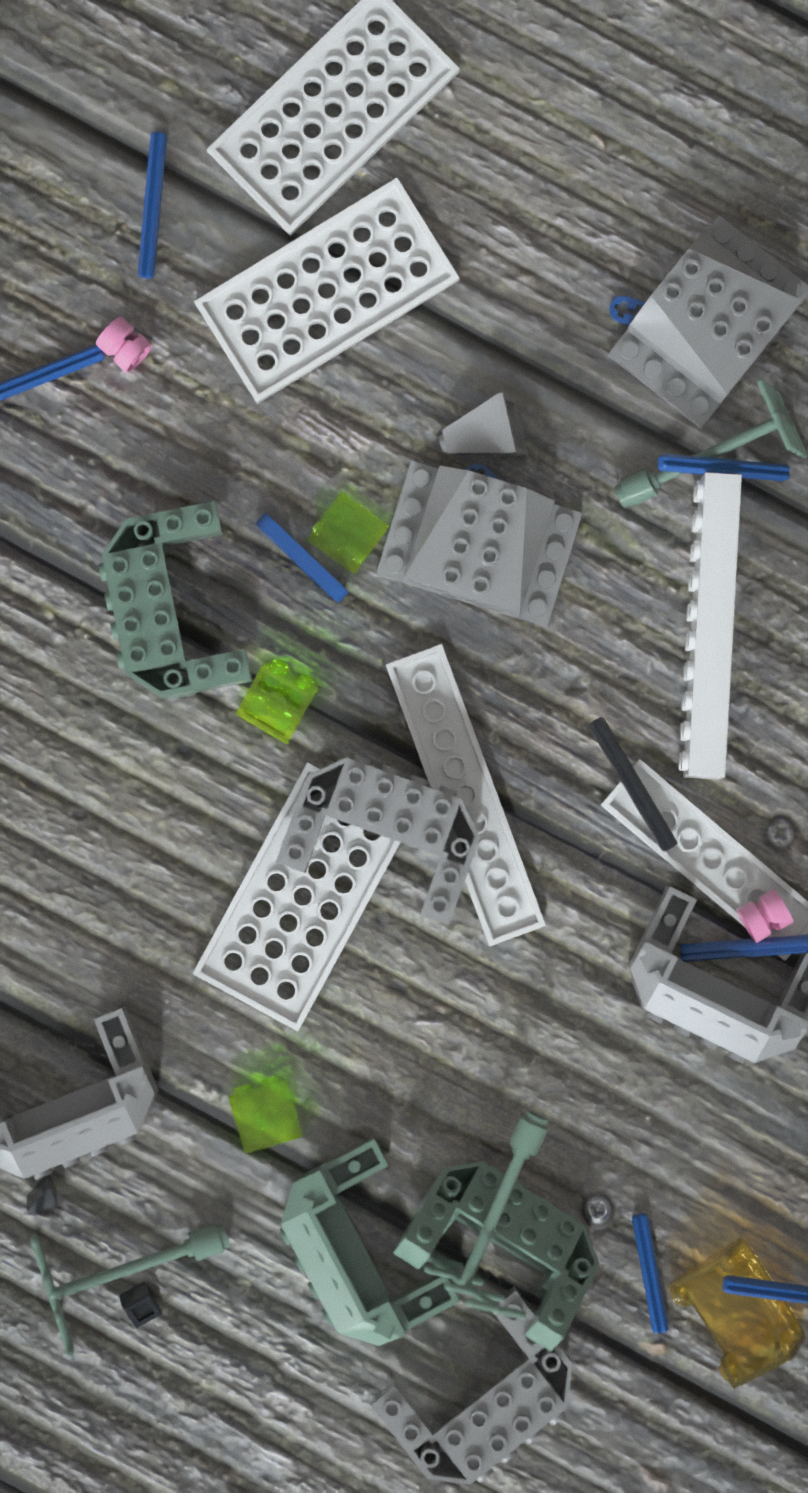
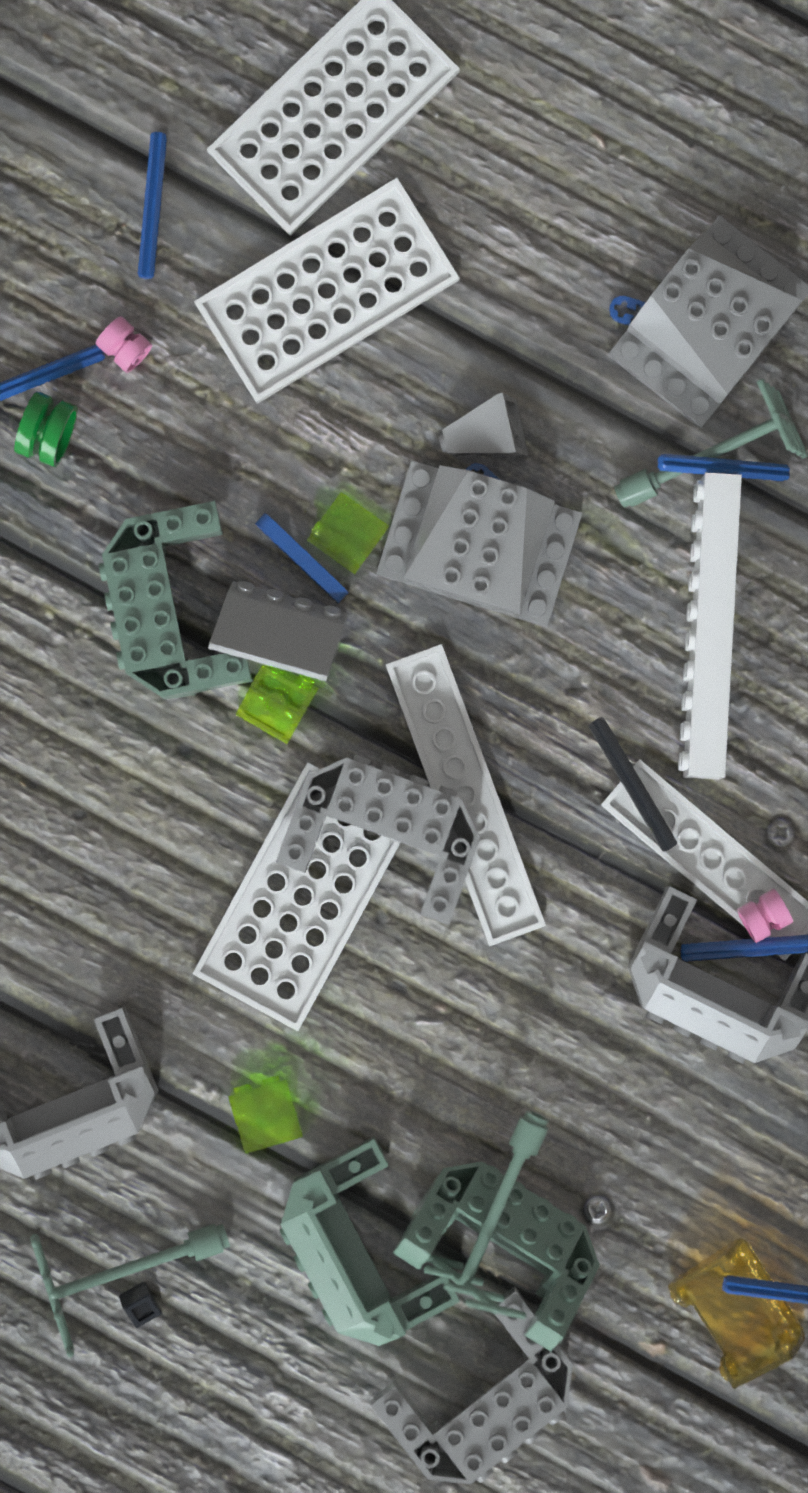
(42, 1196): black slope -> none
(45, 429): none -> green wheel
(279, 630): none -> light grey slope
(650, 1273): blue axle -> none

